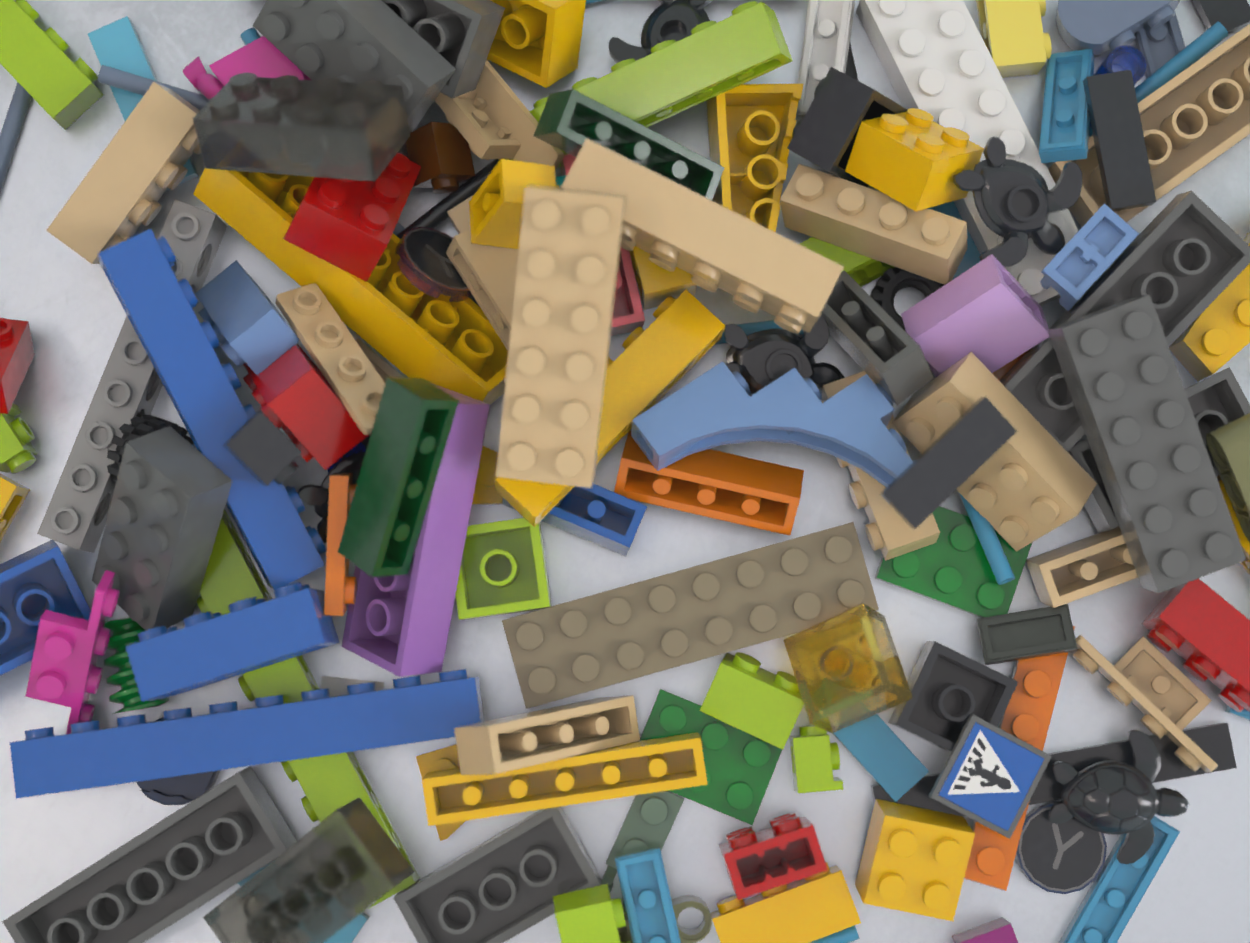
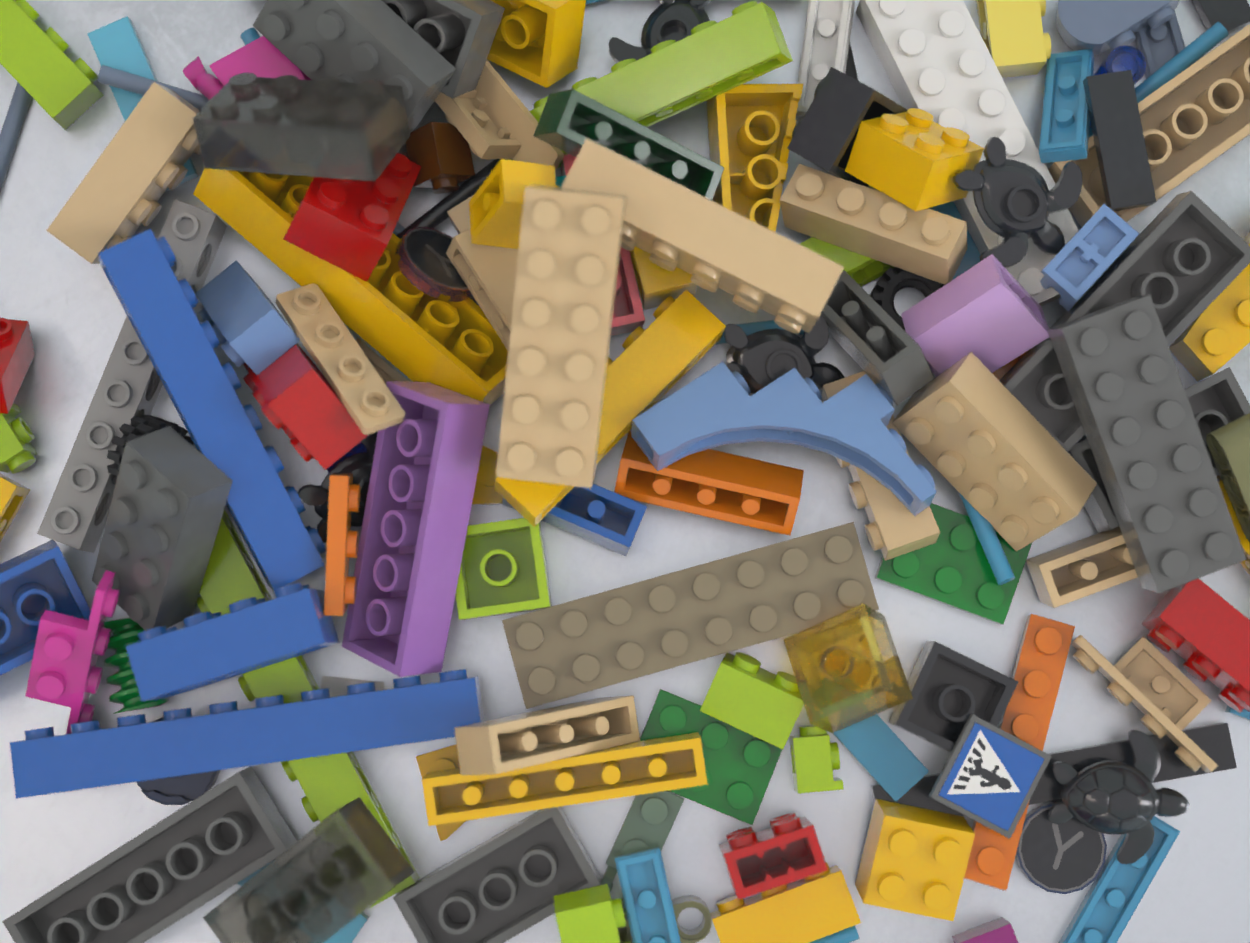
(263, 450): black brick -> none
(397, 476): dark green brick -> none
(948, 462): black tile -> none
(1026, 634): pearl dark grey tile -> none

